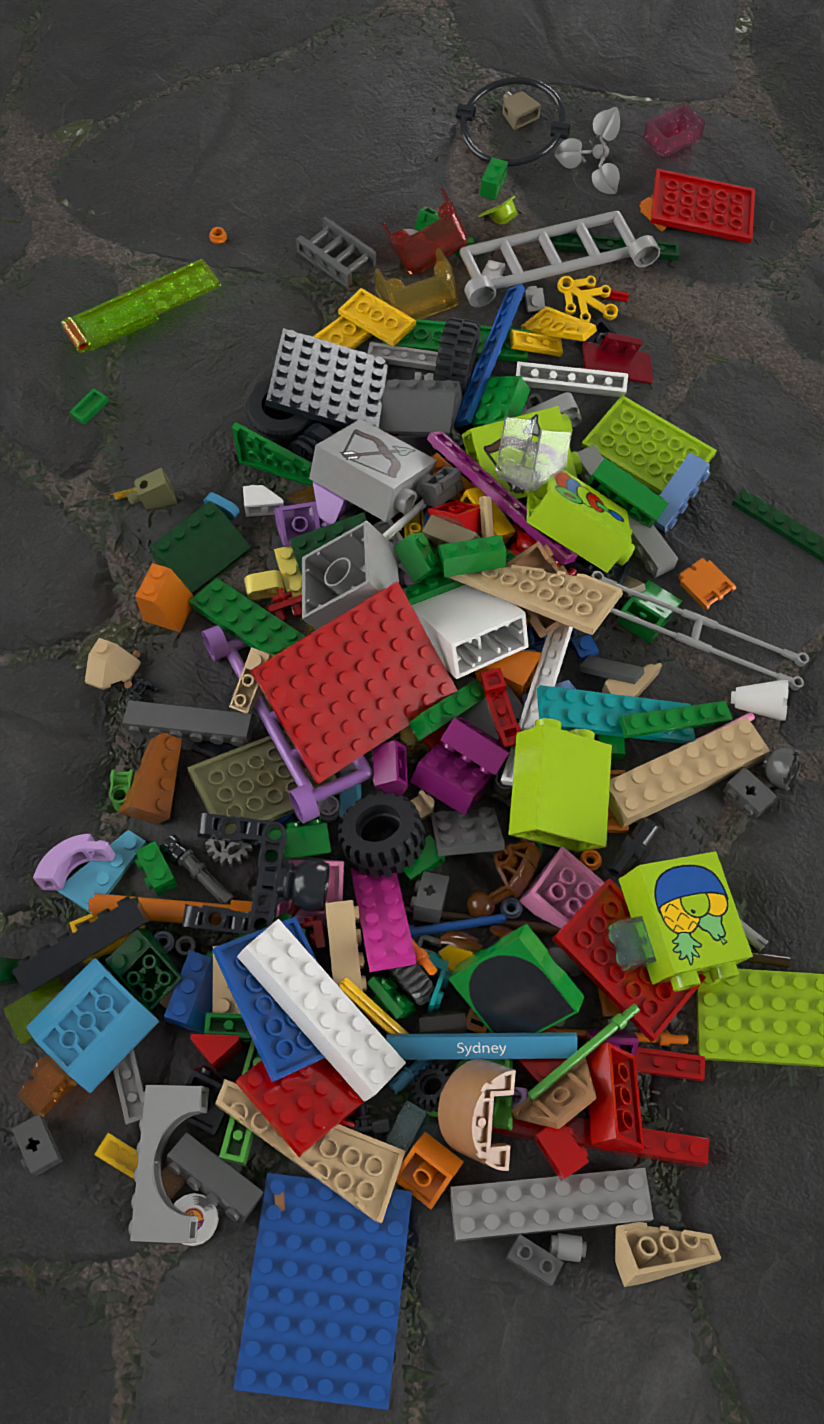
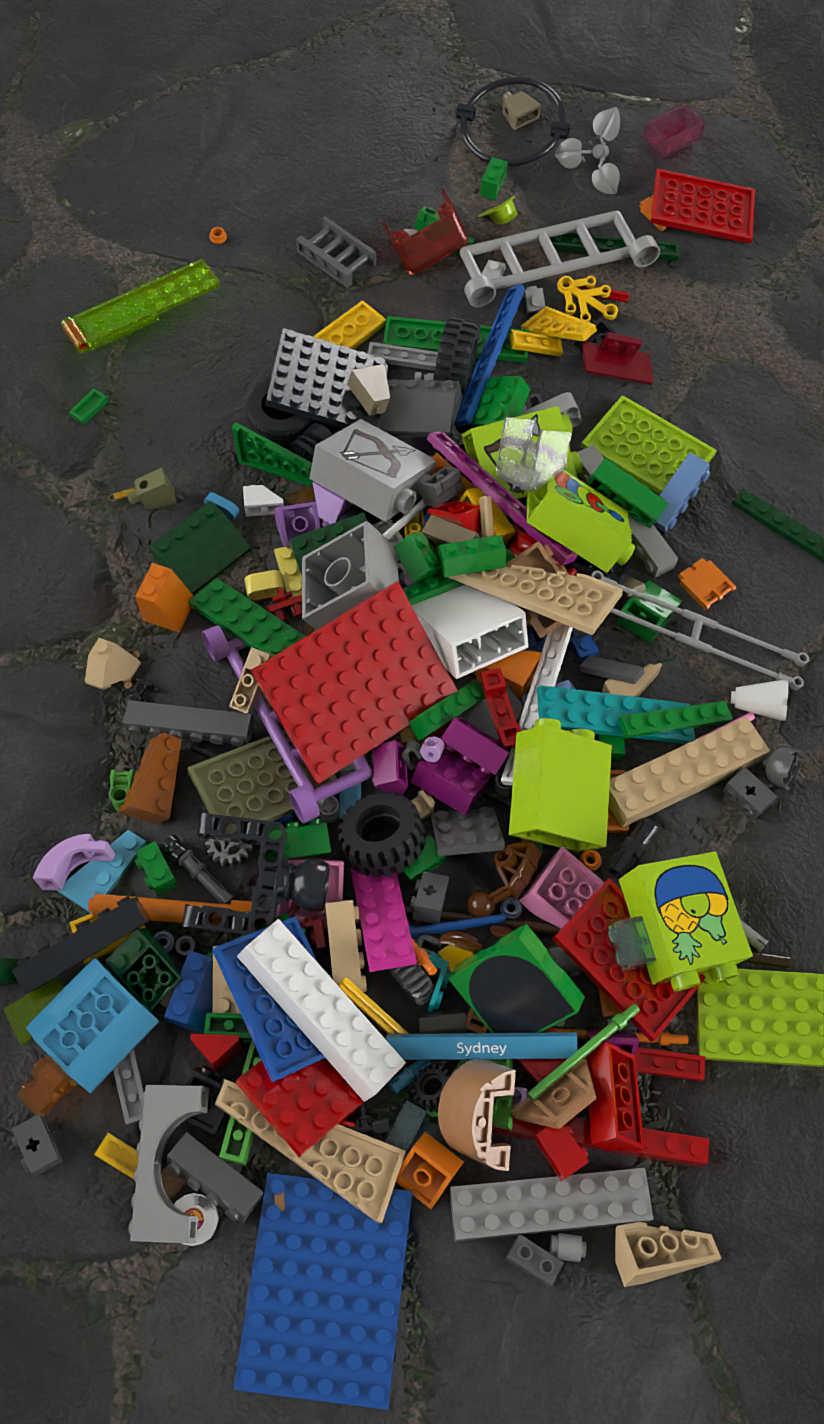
(370, 388): none -> slope
(377, 317): yellow tile -> none
(389, 999): green plate -> none
(422, 297): clear yellow windscreen -> none
(430, 751): none -> leg
(573, 379): white brick -> none

